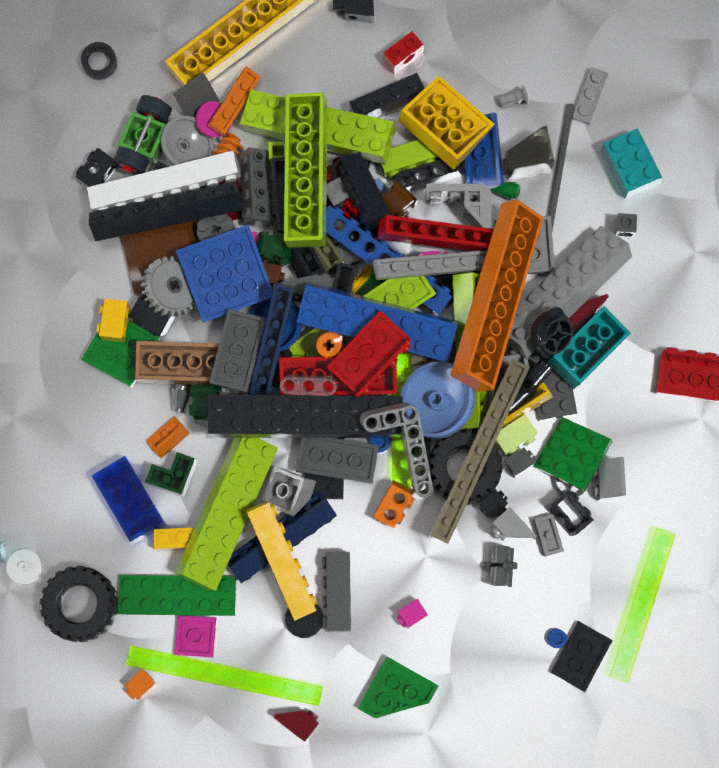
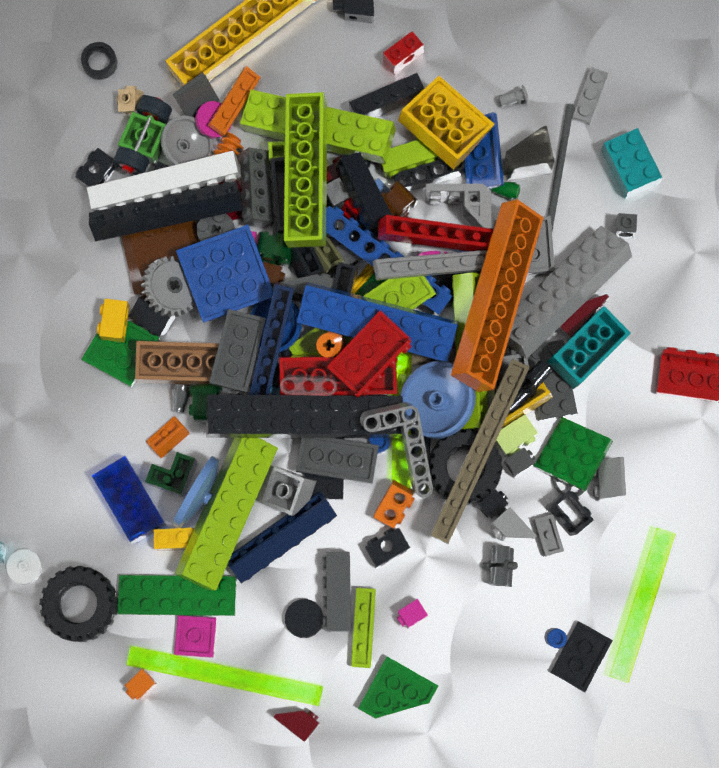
(128, 99): none -> tan brick
(198, 493): none -> medium blue dish
(281, 560): yellow brick -> none
(363, 628): none -> lime plate
(381, 557): none -> black brick
(551, 332): black piece -> none

